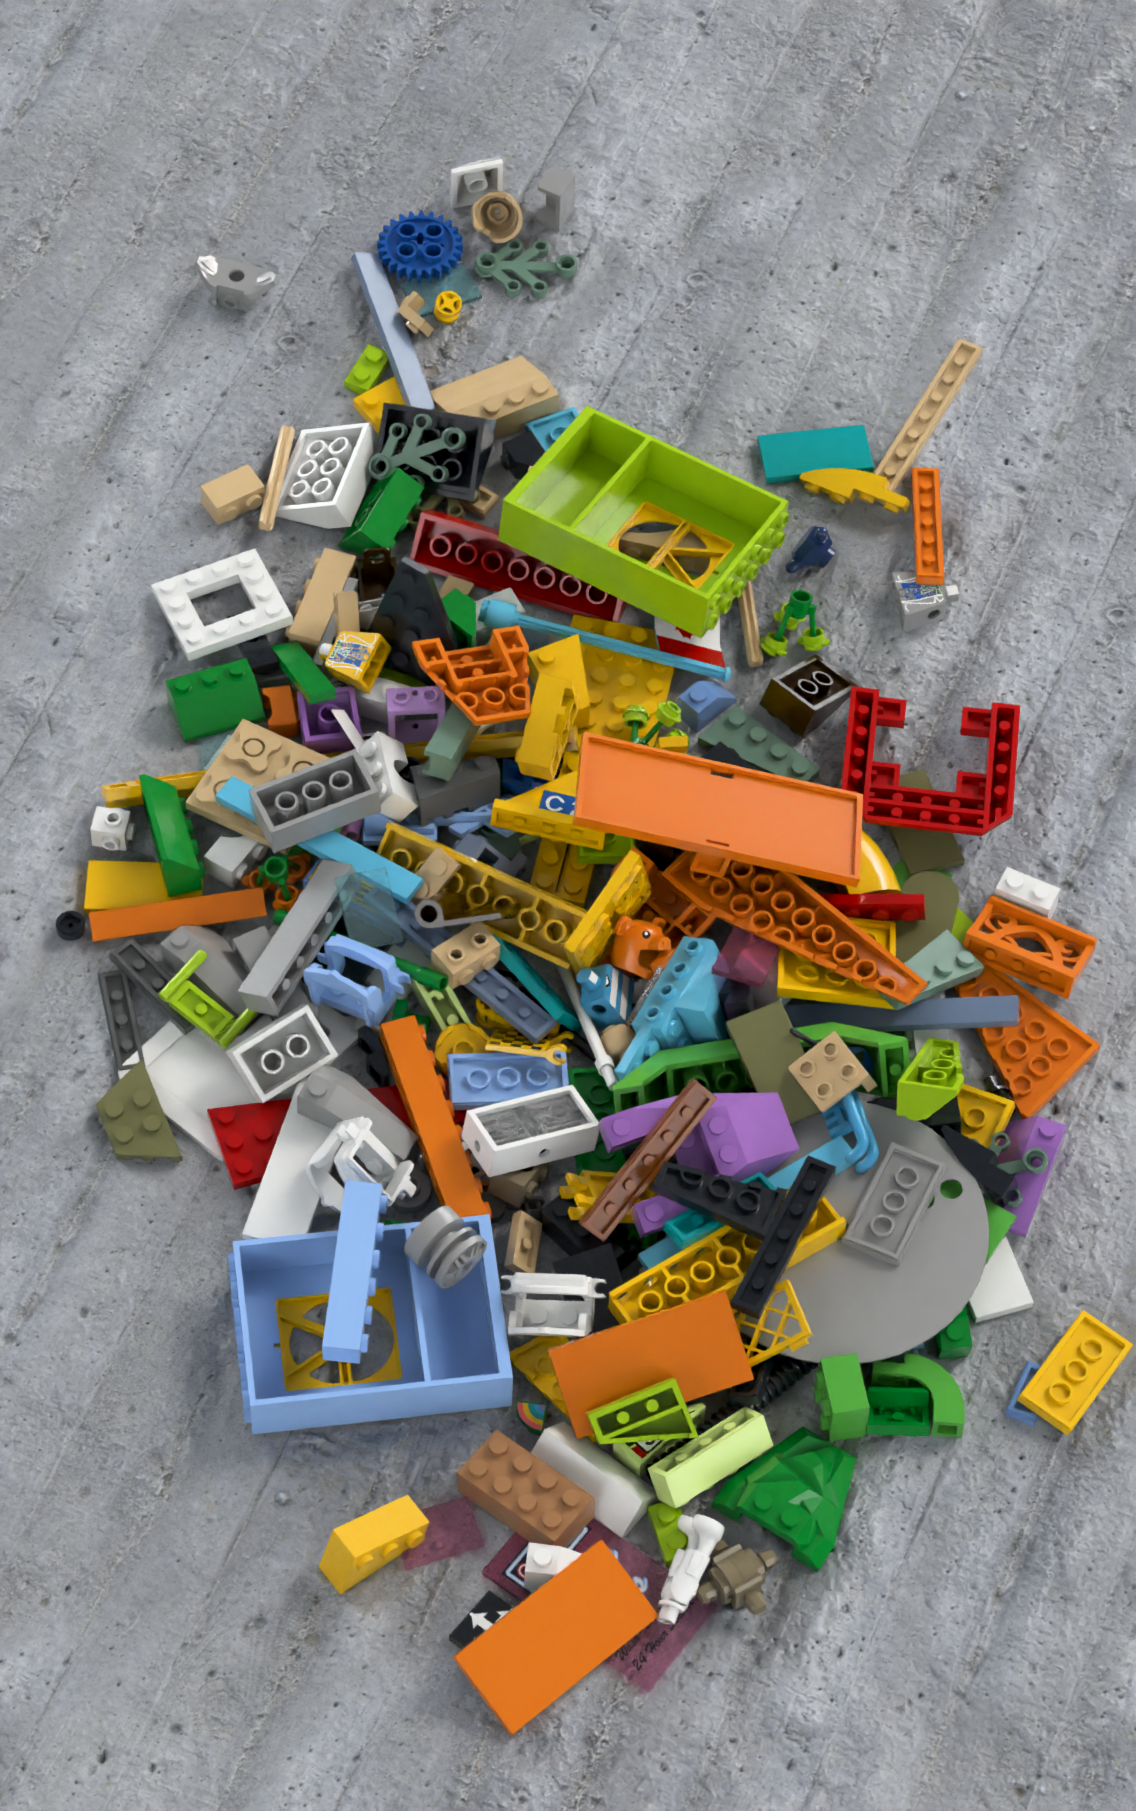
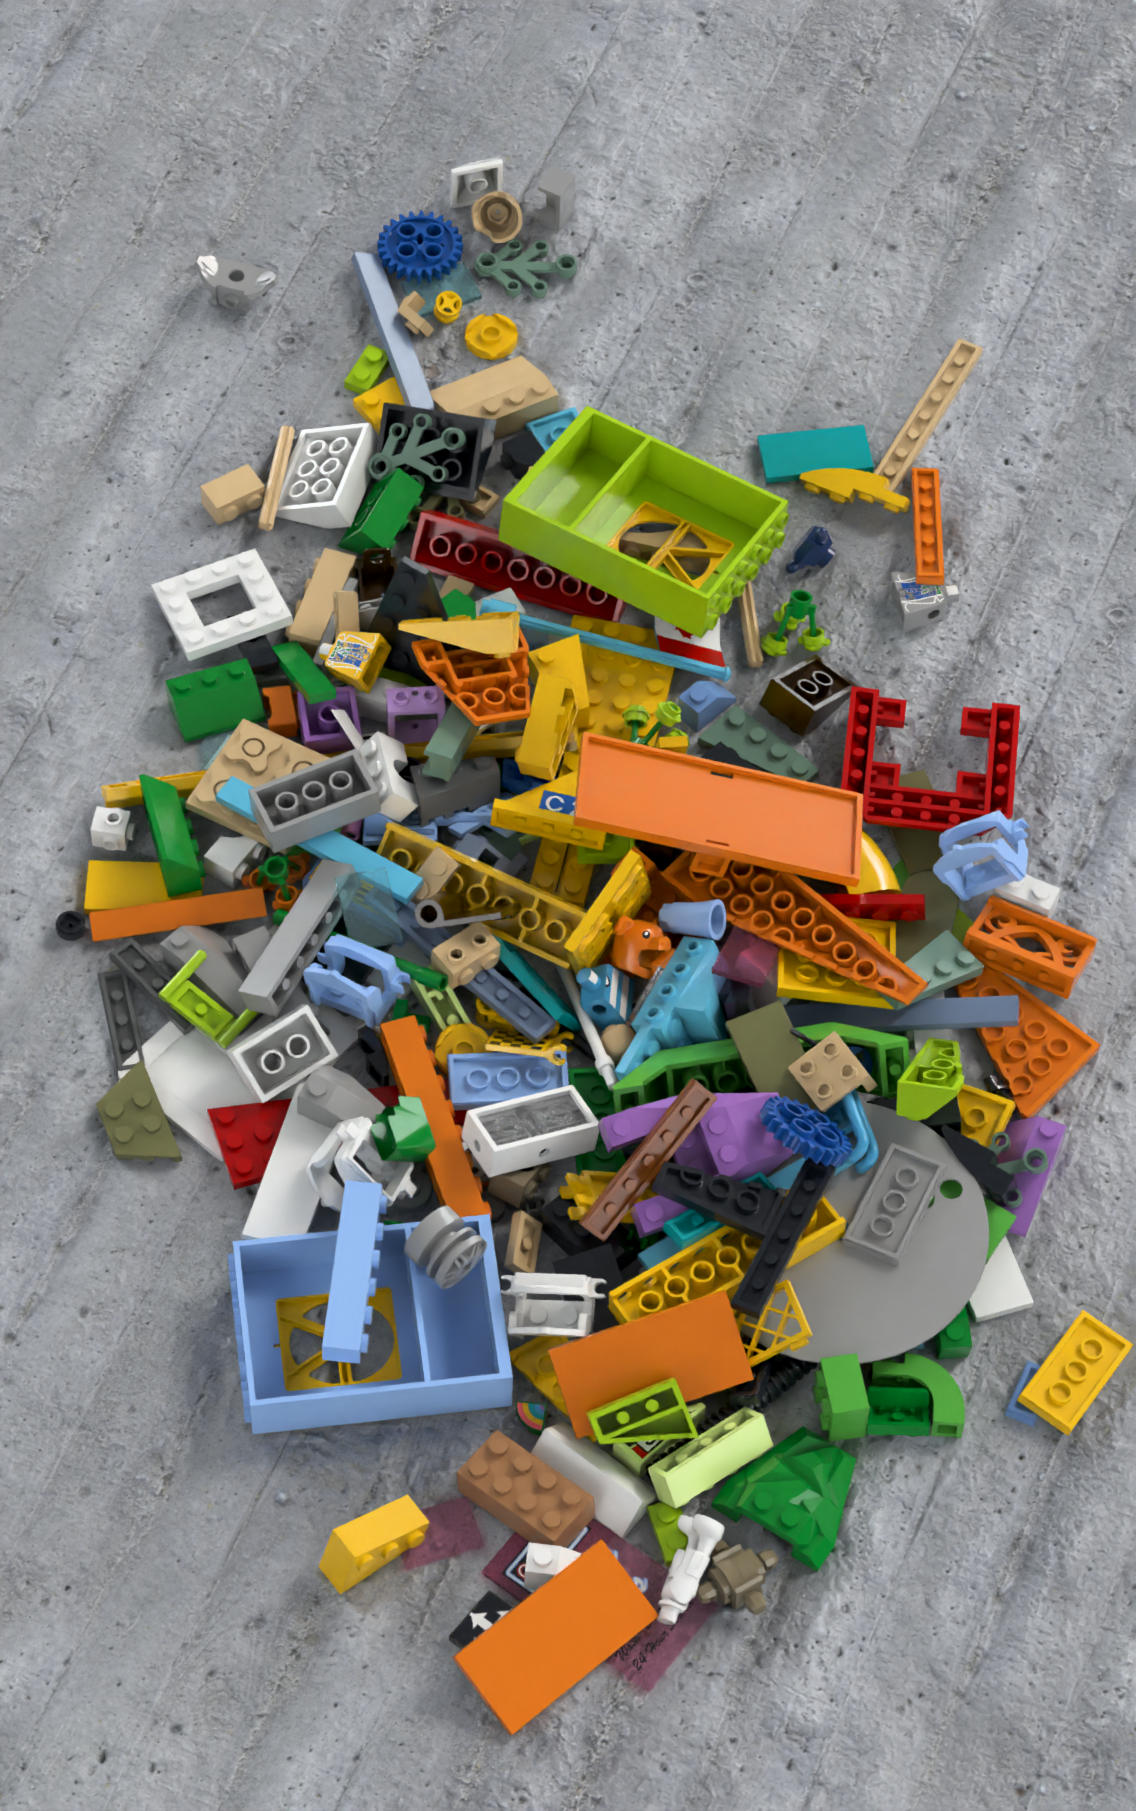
(403, 1132): none -> green piece
(488, 633): none -> yellow wedge
(491, 336): none -> yellow tile
(694, 918): none -> light blue plant
(805, 1131): none -> blue gear
(973, 880): none -> light blue animal

